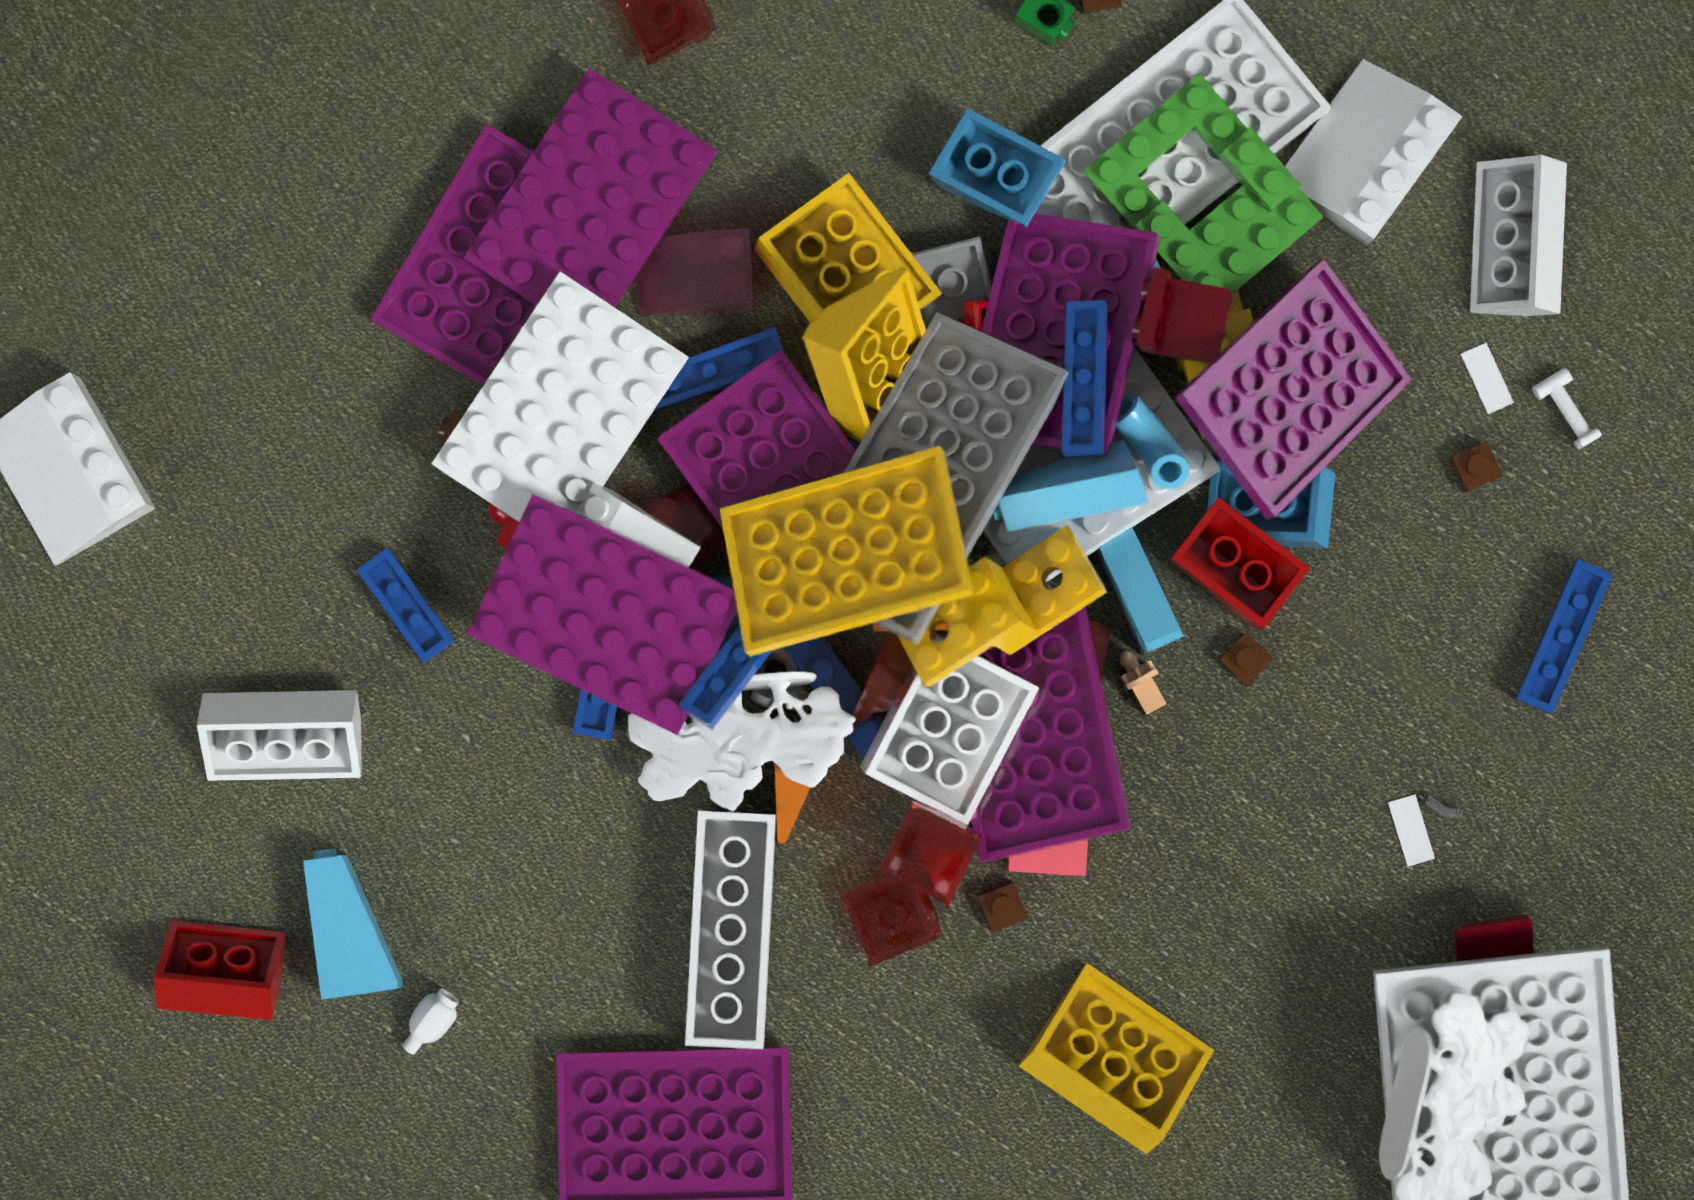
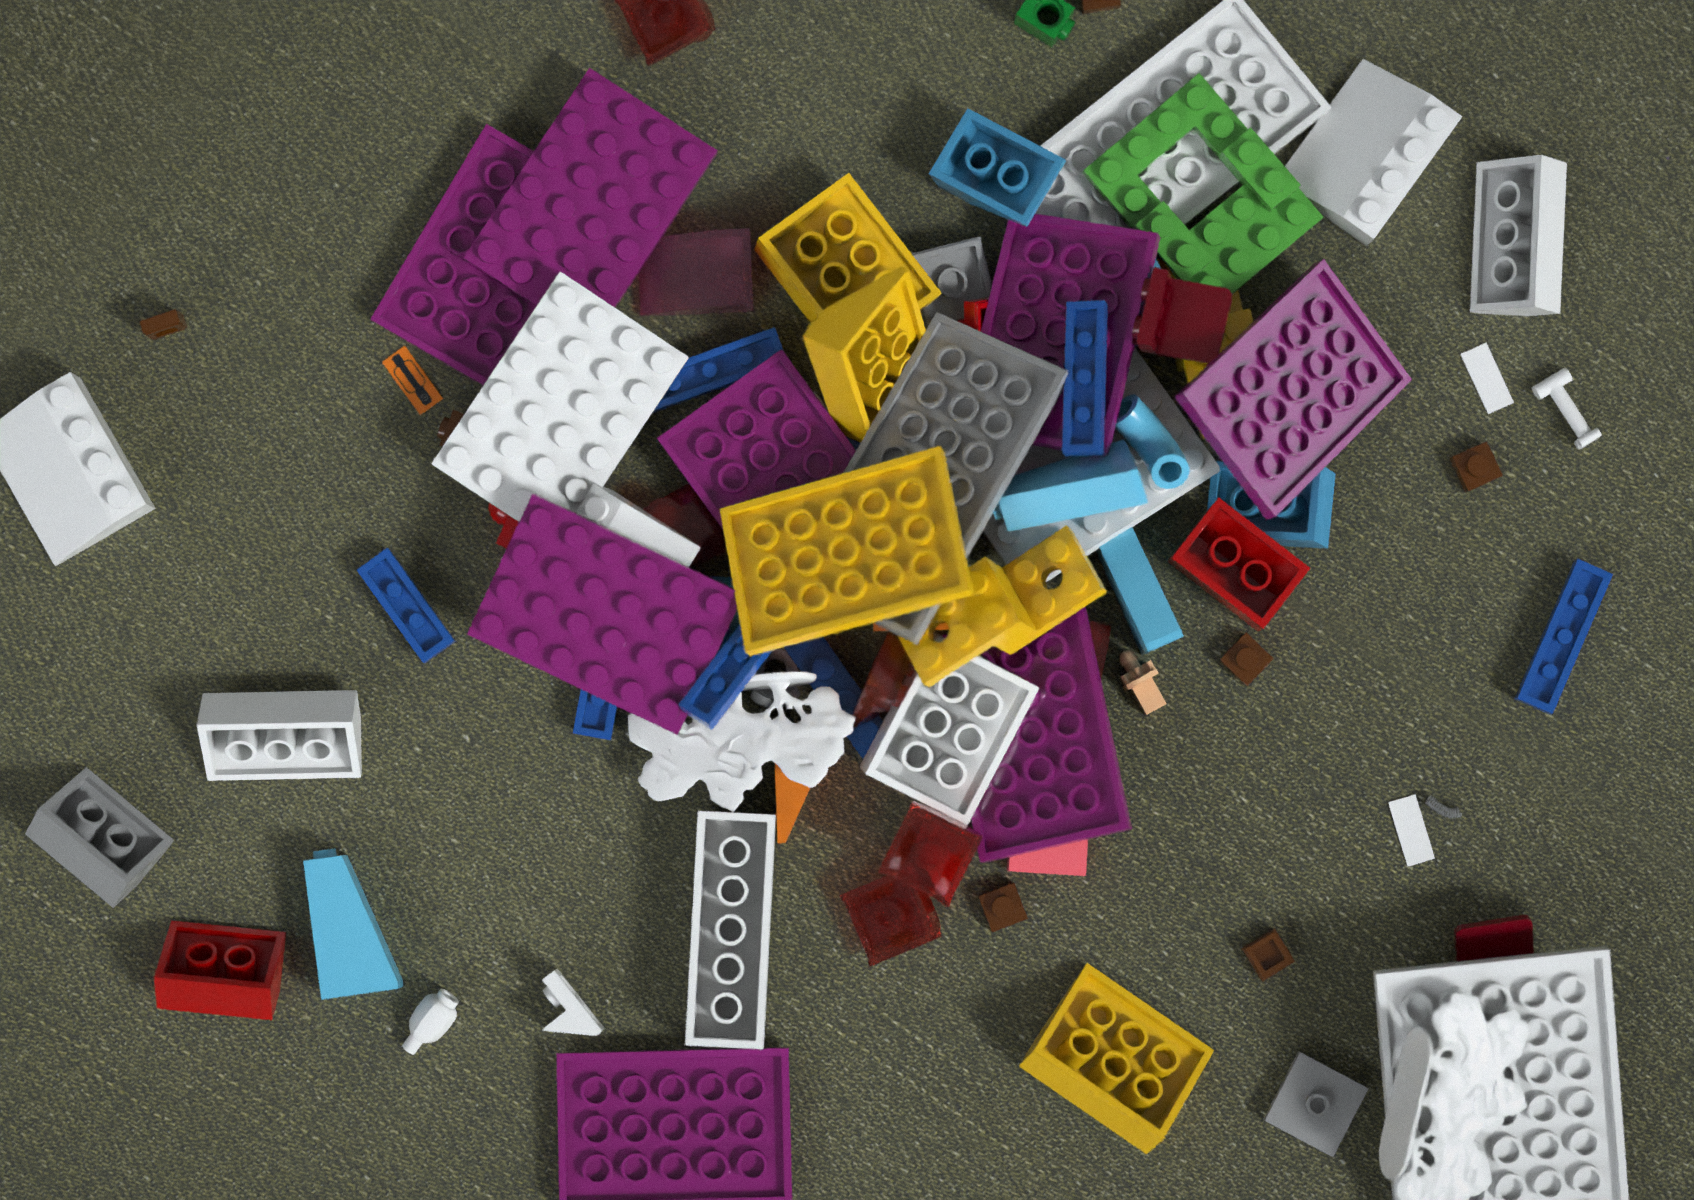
(98, 836): none -> light grey slope
(163, 324): none -> reddish brown tile
(412, 380): none -> orange sticker
(577, 1017): none -> white slope
(1267, 954): none -> reddish brown tile
(1315, 1104): none -> light grey plate

